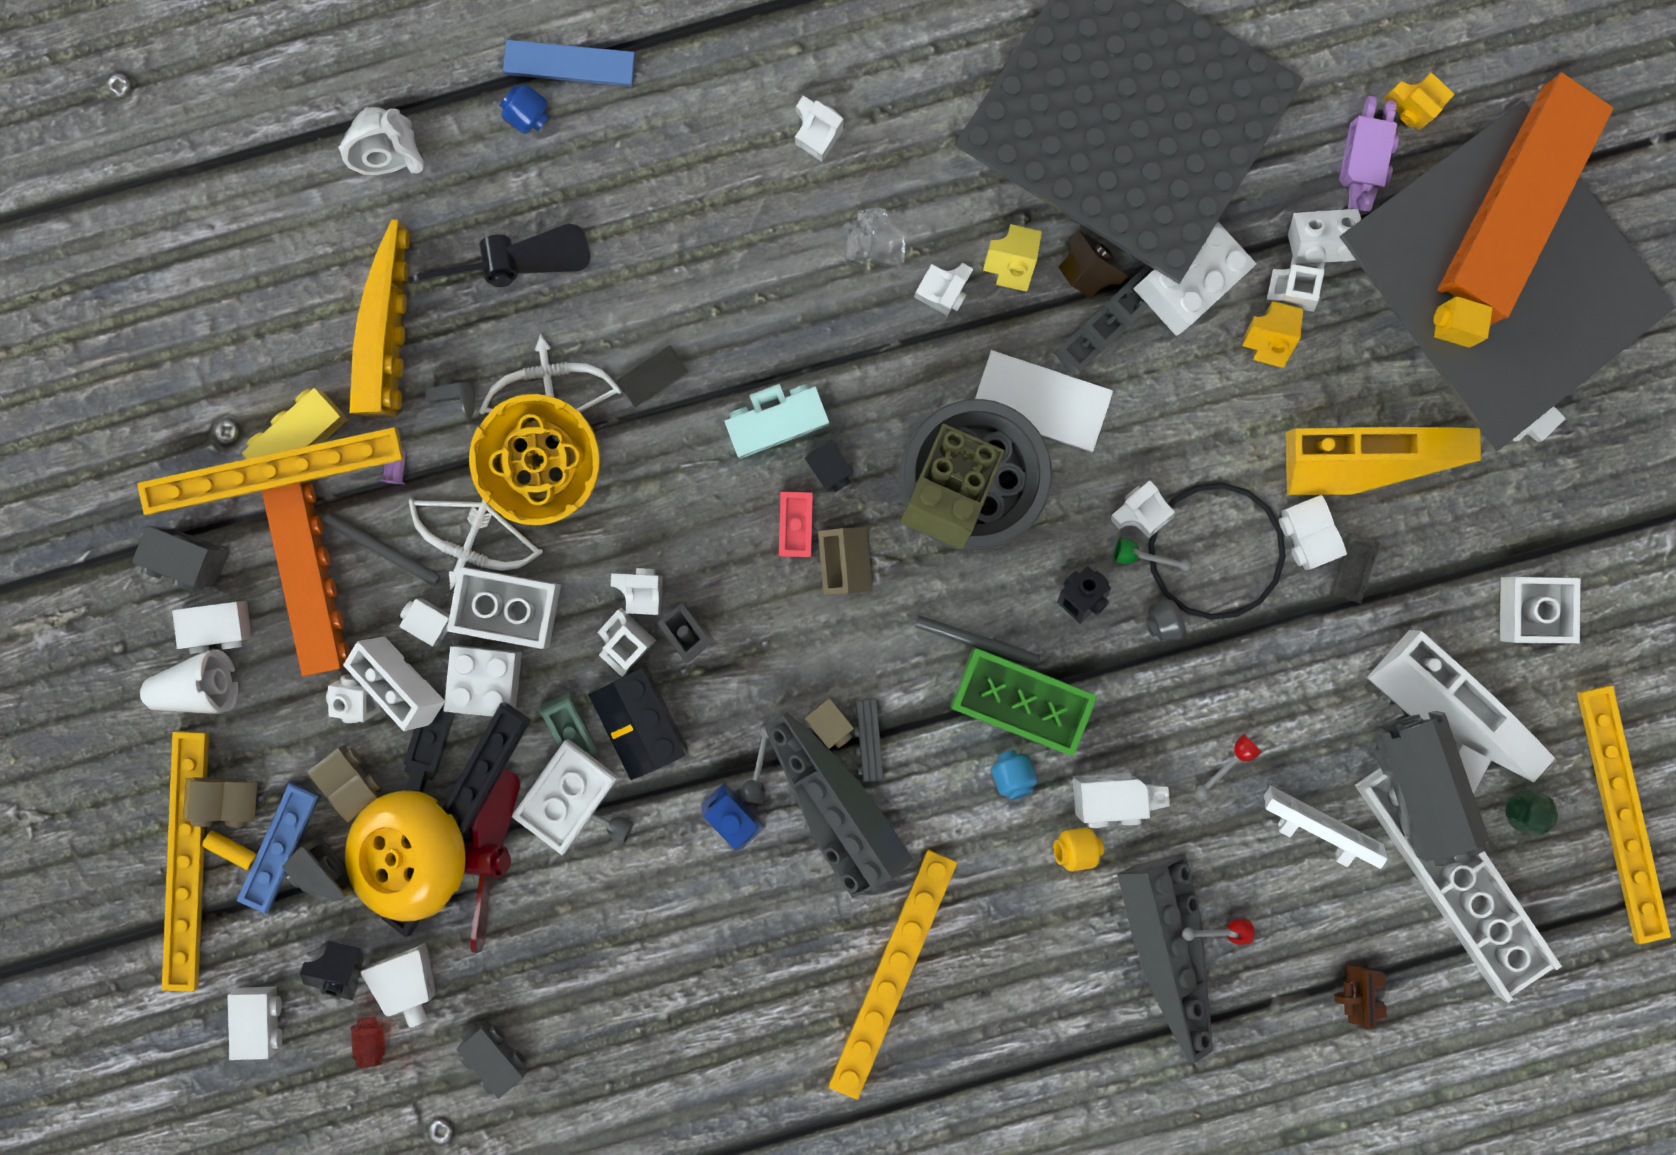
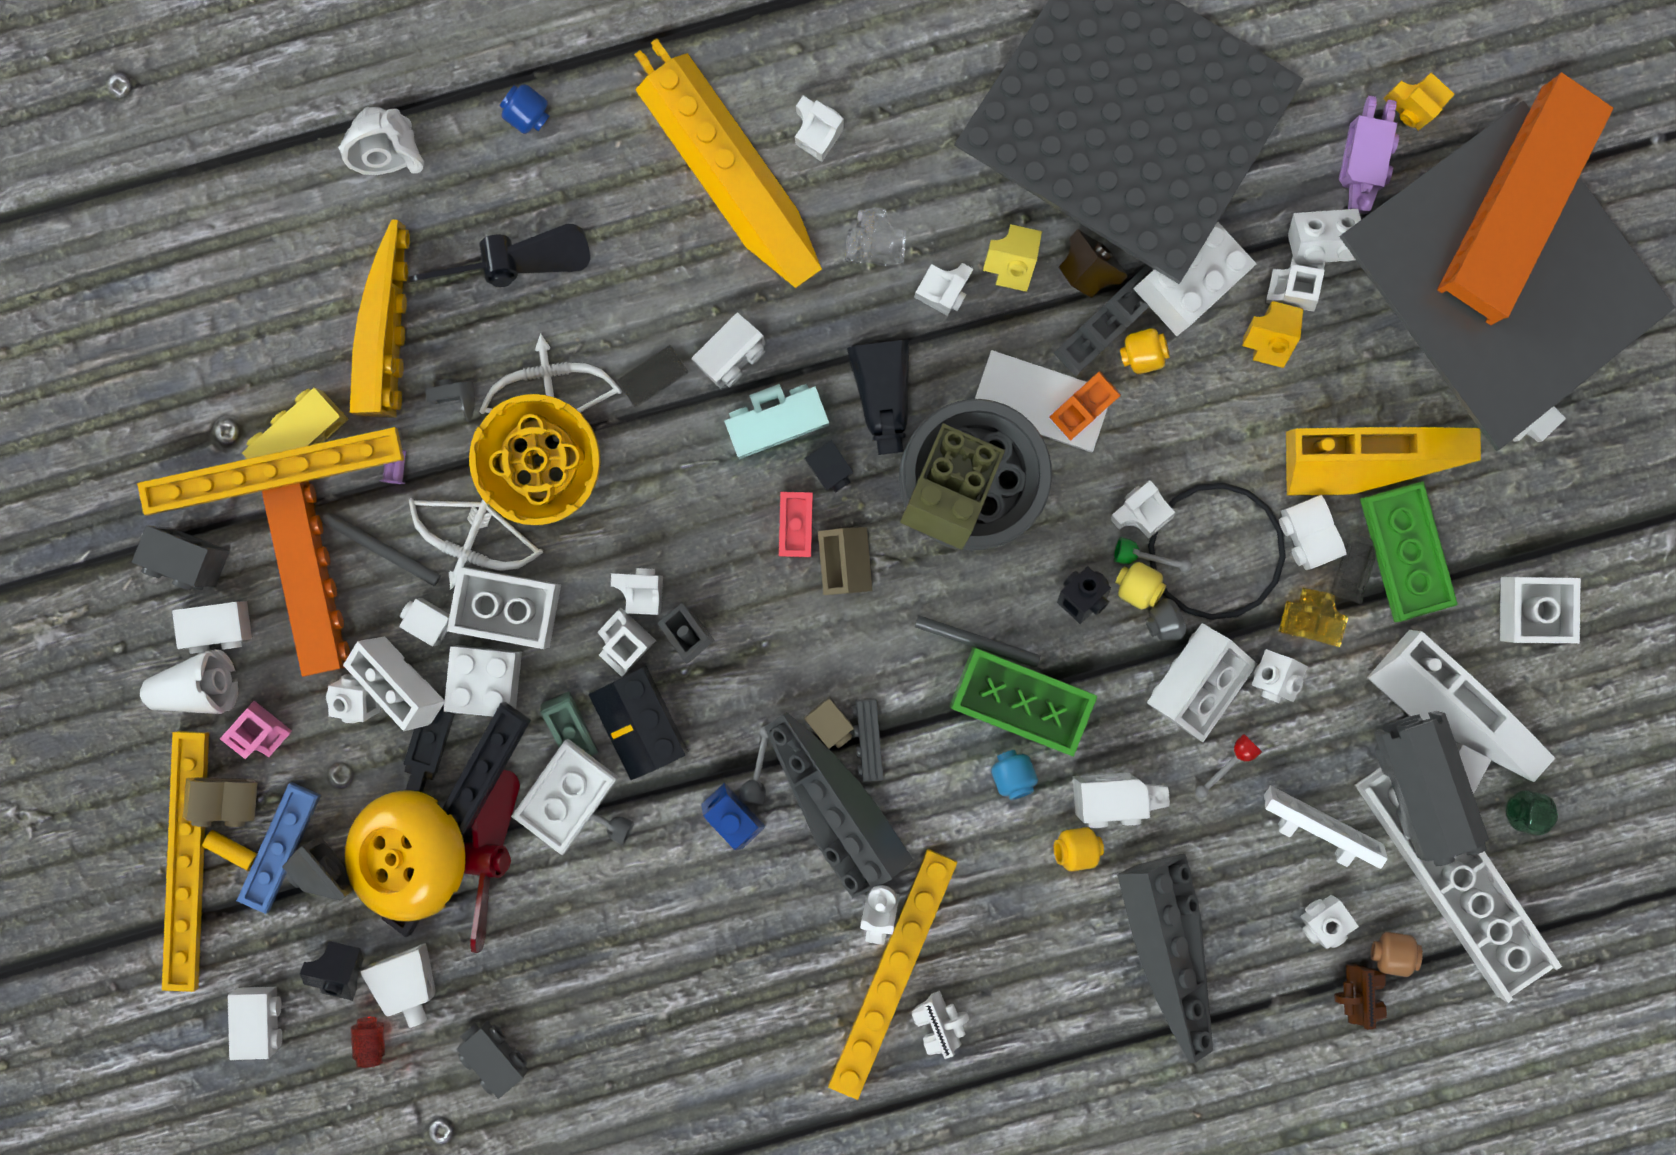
(256, 731): none -> bright pink brick
(345, 782): dark tan brick -> none
(569, 63): medium blue tile -> none
(727, 165): none -> yellow hinge
(730, 351): none -> white slope
(879, 913): none -> white hips
(882, 384): none -> black piece
(944, 1022): none -> white hips
(1085, 405): none -> orange slope
(1140, 585): none -> light yellow head
(1145, 351): none -> yellow head
(1202, 682): none -> white slope
(1233, 932): hinge -> none
(1279, 677): none -> white brick
(1314, 618): none -> clear yellow brick
(1328, 922): none -> white brick
(1397, 954): none -> medium nougat head
(1409, 551): none -> bright green tile
(1462, 322): yellow brick -> none
(1623, 814): yellow plate -> none

